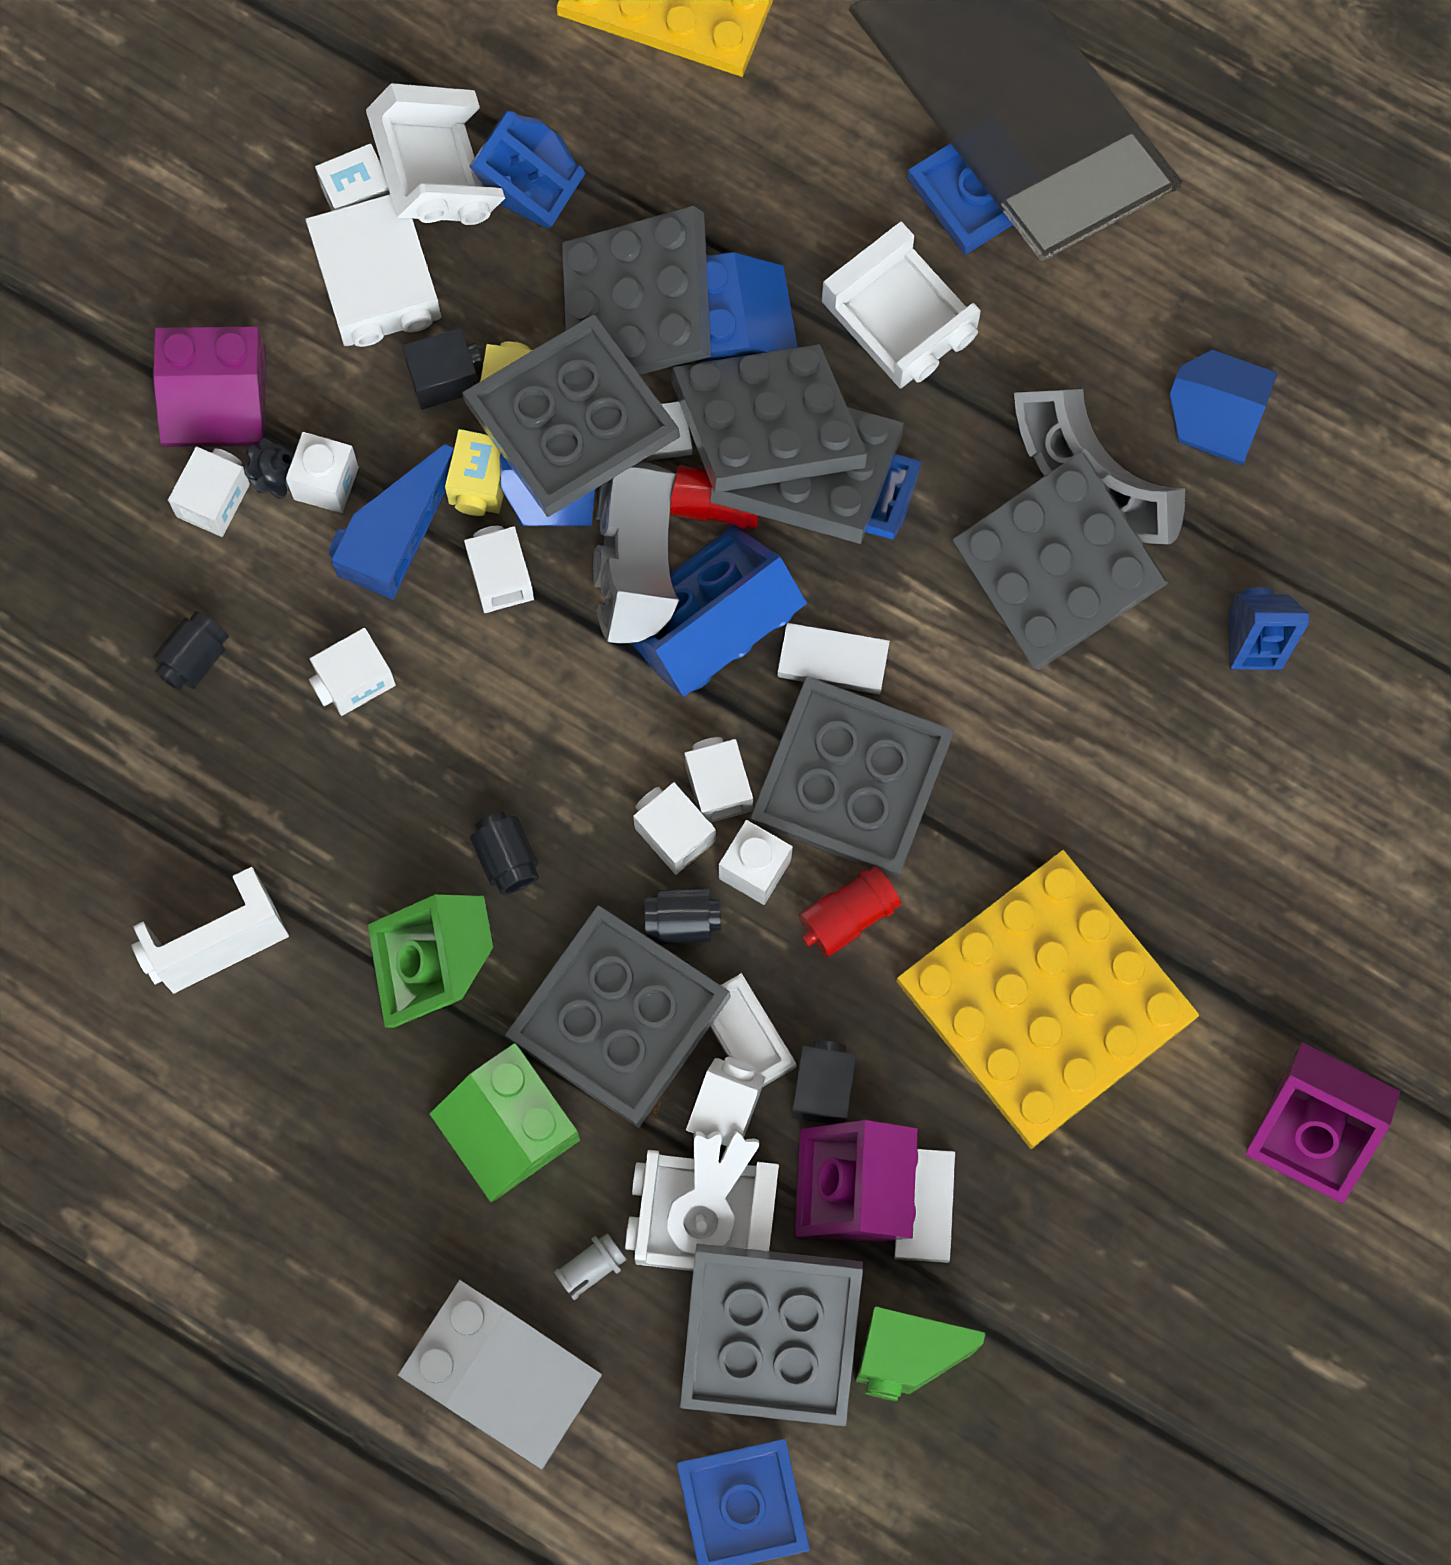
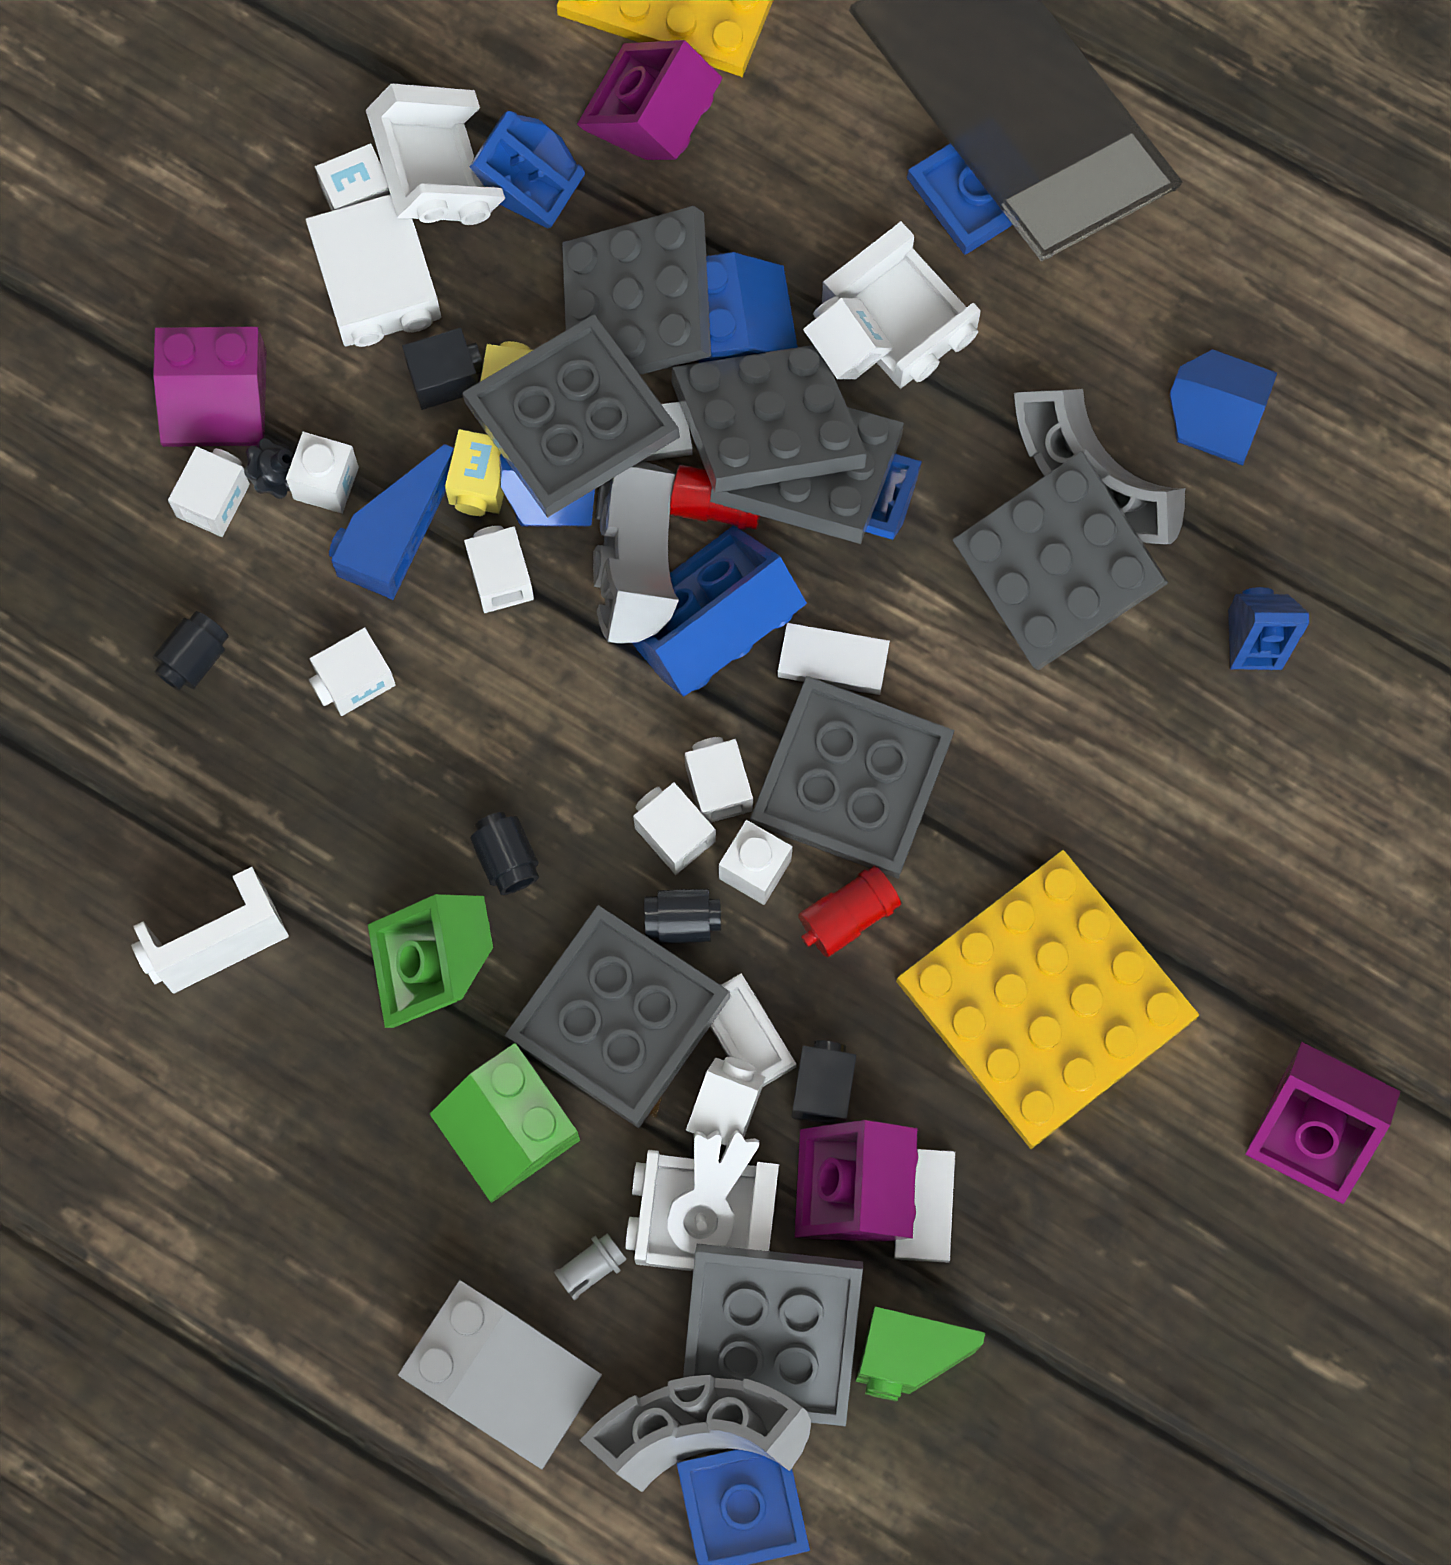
(652, 99): none -> magenta slope
(697, 1417): none -> light grey brick
(847, 337): none -> white brick

